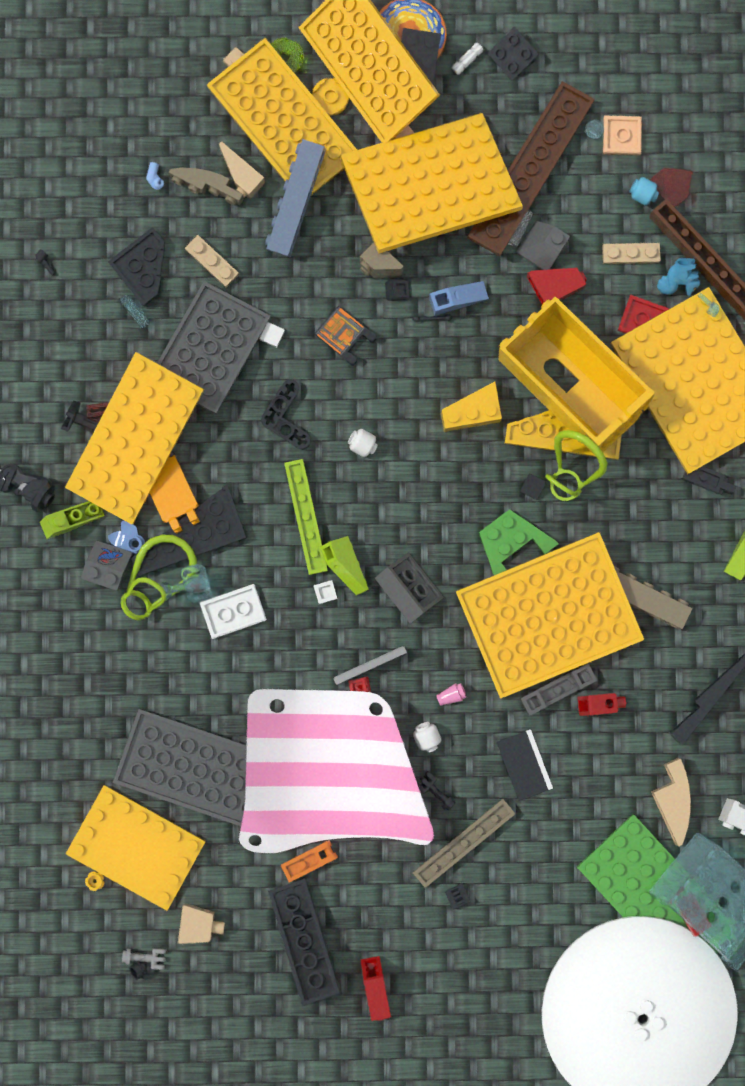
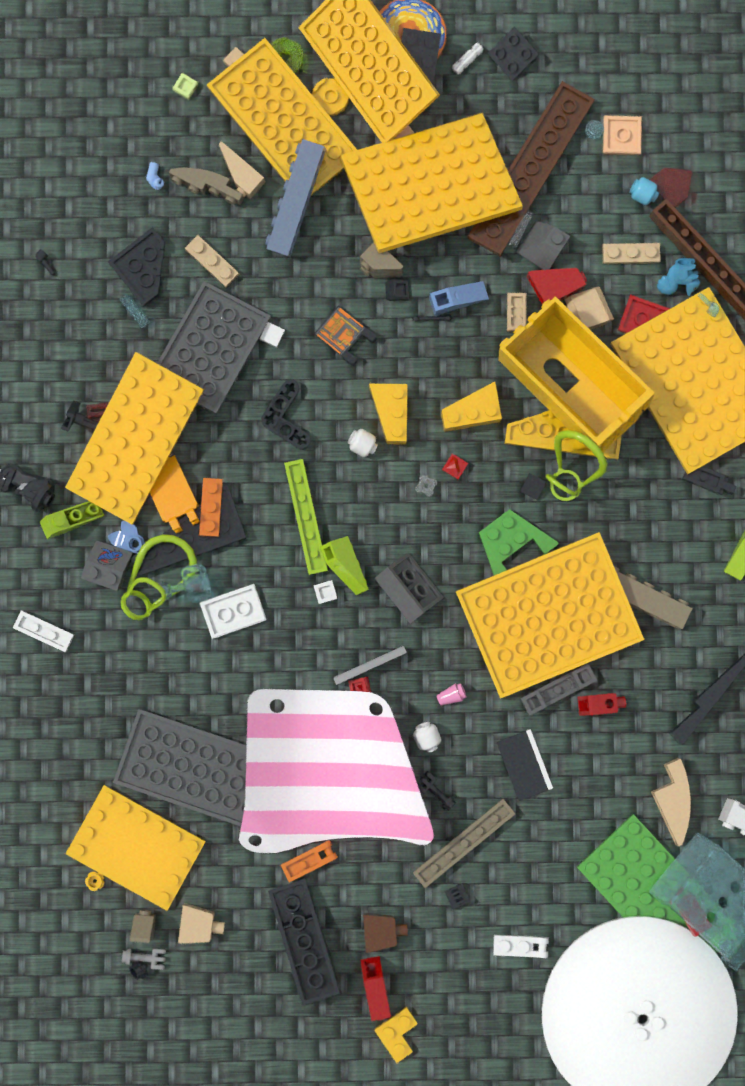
(43, 631): none -> white plate
(143, 927): none -> dark tan slope
(185, 86): none -> yellowish green tile
(211, 507): none -> orange plate
(381, 931): none -> reddish brown torso
(391, 408): none -> yellow wedge
(391, 1033): none -> yellow plate
(425, 480): none -> clear plate
(455, 466): none -> red tile
(516, 310): none -> tan plate
(520, 946): none -> white plate
(590, 308): none -> tan slope

